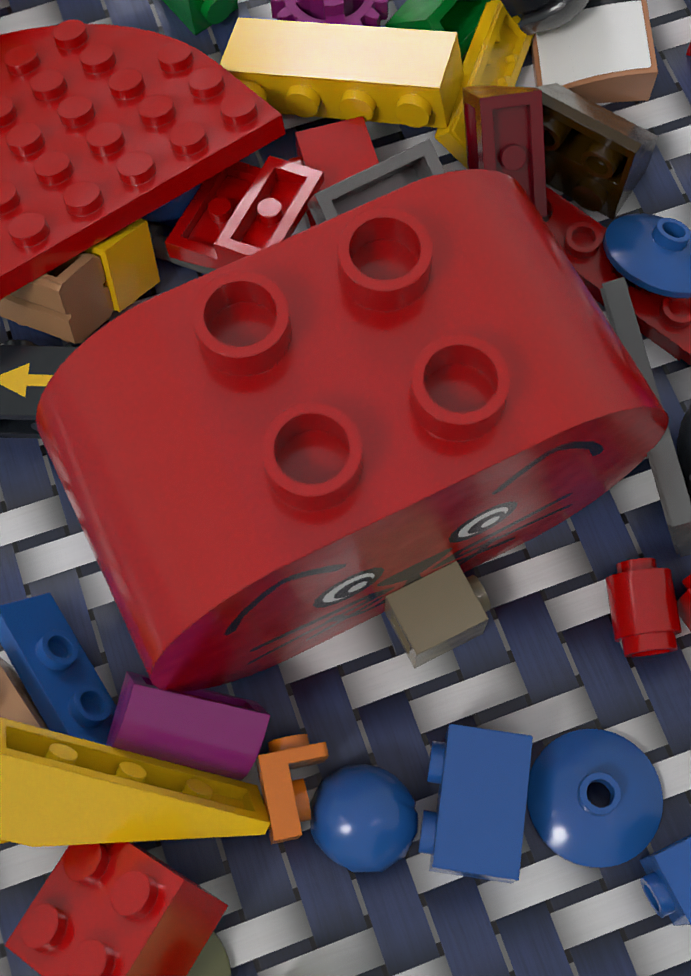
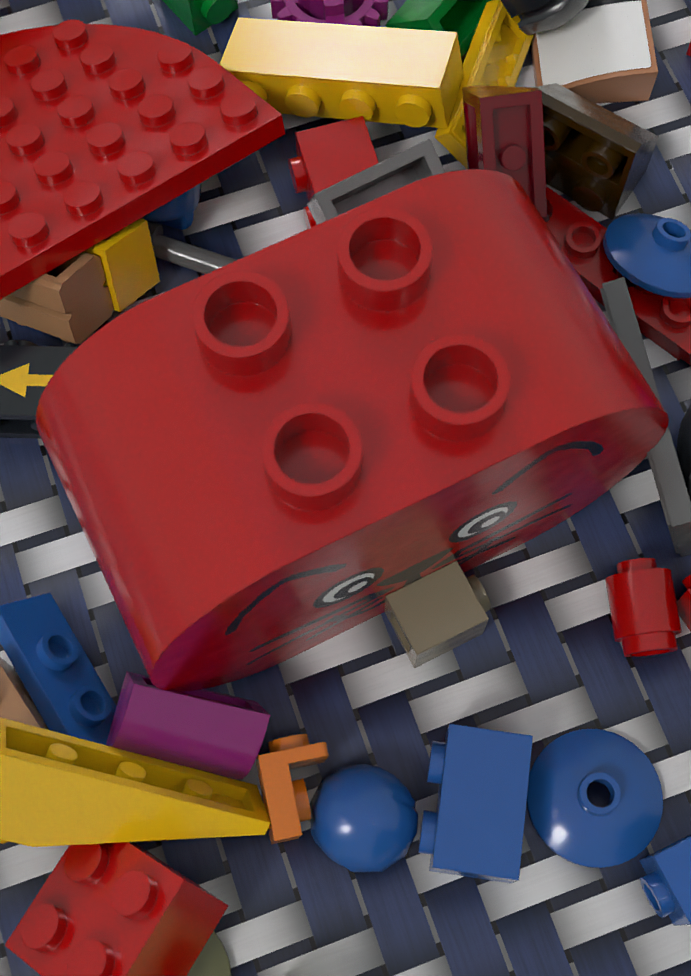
(243, 212): red slope -> none

